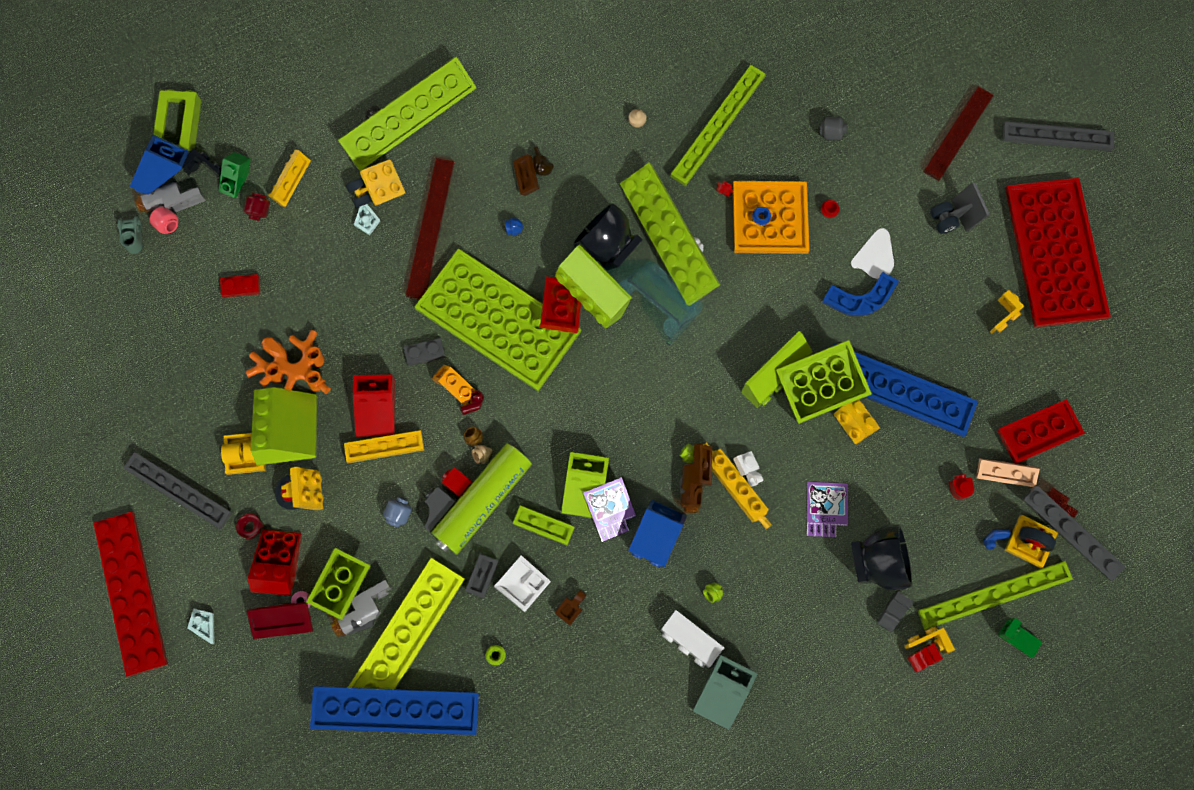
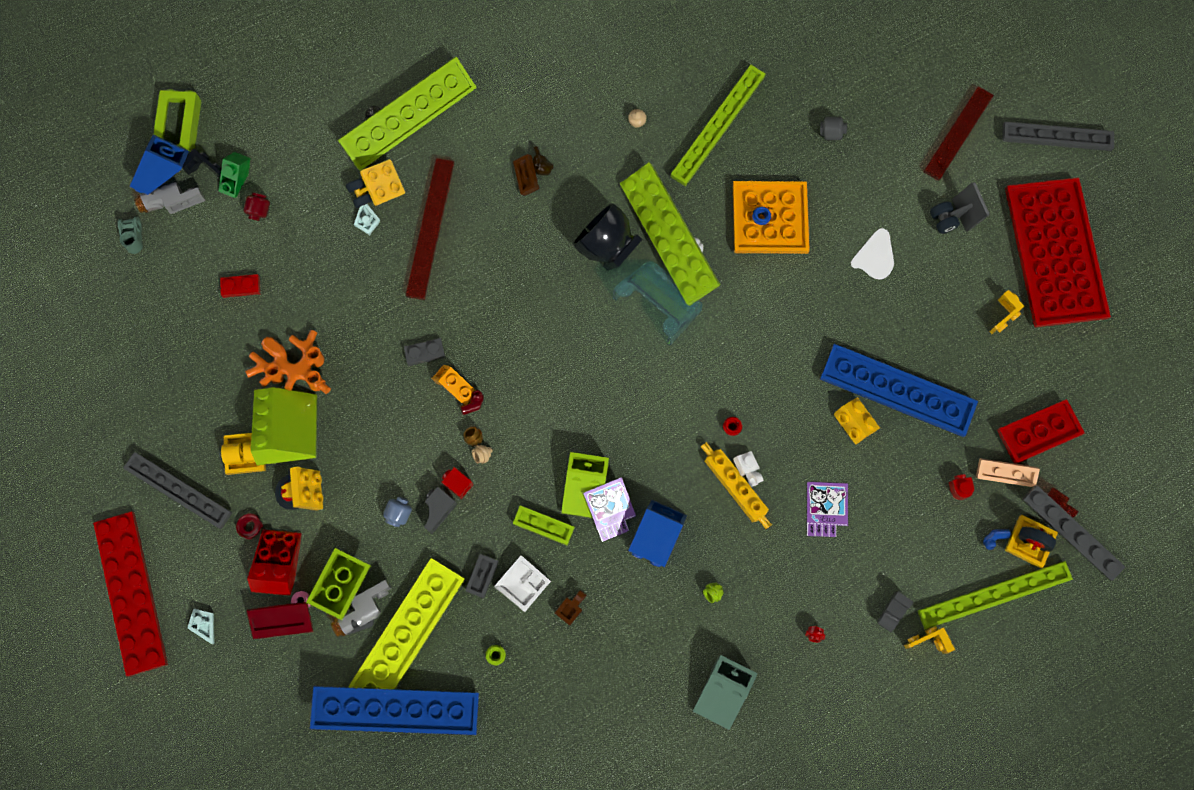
(163, 220): coral head -> none
(289, 178): yellow plate -> none
(374, 405): red slope -> none
(384, 446): yellow plate -> none
(481, 499): lime piece -> none
(495, 319): lime plate -> none
(513, 226): blue plate -> none
(559, 308): red plate -> none
(593, 287): lime slope -> none
(687, 453): lime plate -> none
(691, 640): white brick -> none
(694, 477): reddish brown plate -> none
(724, 188): red plate -> none
(732, 420): none -> red plate
(766, 380): lime slope -> none
(815, 634): none -> red plate
(823, 382): lime slope -> none
(830, 209): red plate -> none
(863, 304): blue plate -> none
(883, 559): black plate -> none
(924, 657): red leg -> none
(1019, 637): green bracket -> none

